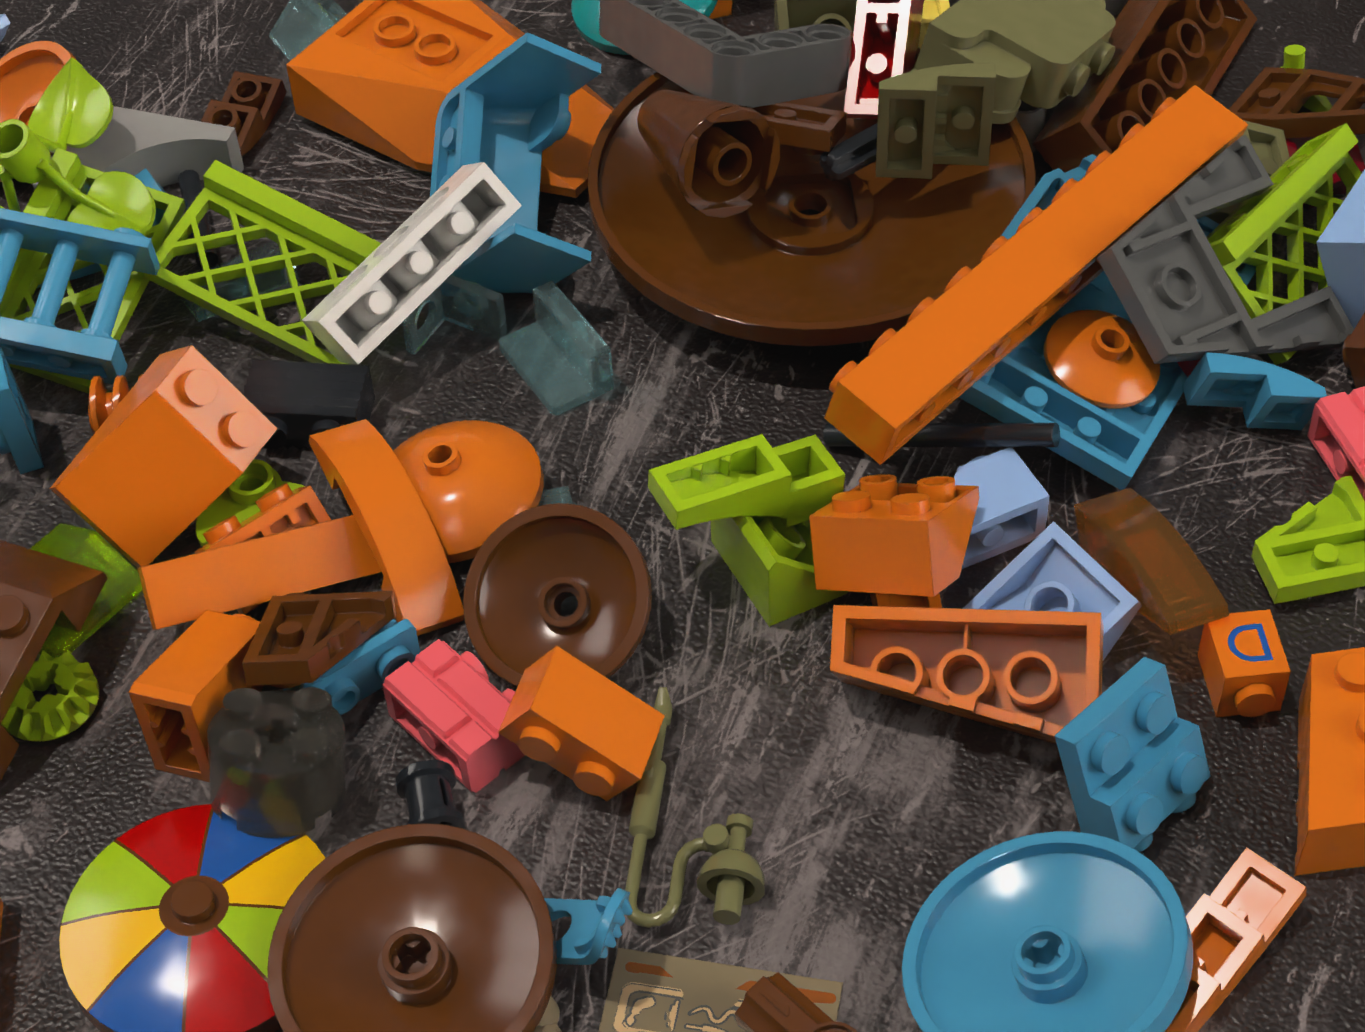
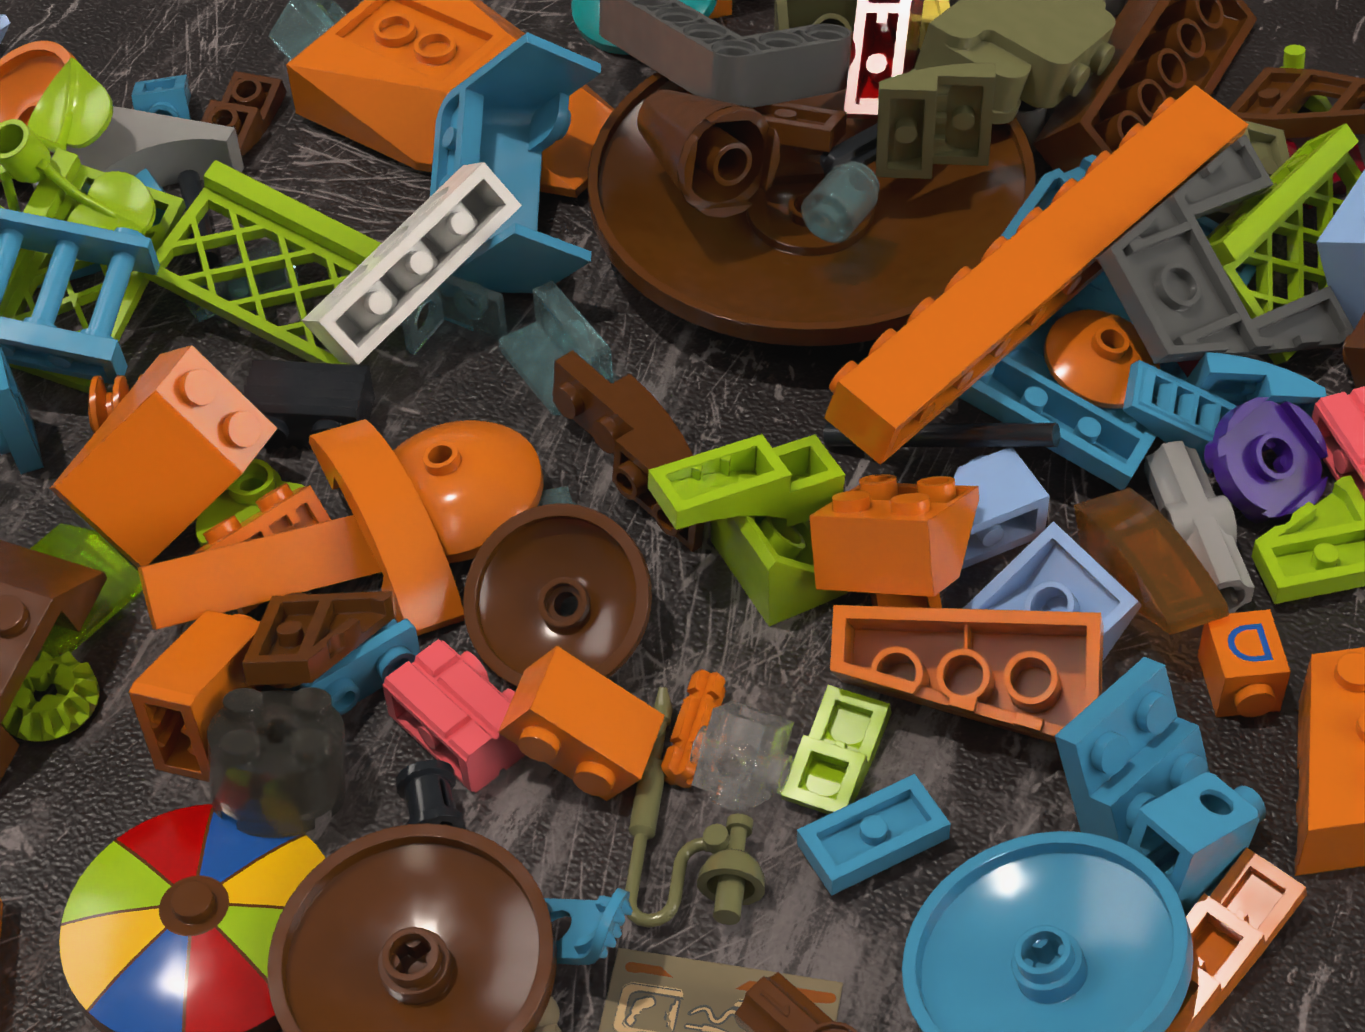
(163, 96): none -> dark azure bracket
(630, 426): none -> reddish brown slope
(705, 693): none -> orange axle
(742, 756): none -> clear brick
(837, 751): none -> lime slope
(840, 201): none -> clear light blue brick
(873, 834): none -> dark azure plate
(1195, 409): none -> dark azure slope
(1199, 517): none -> light grey piece
(1199, 828): none -> dark azure torso
(1239, 464): none -> dark purple plate

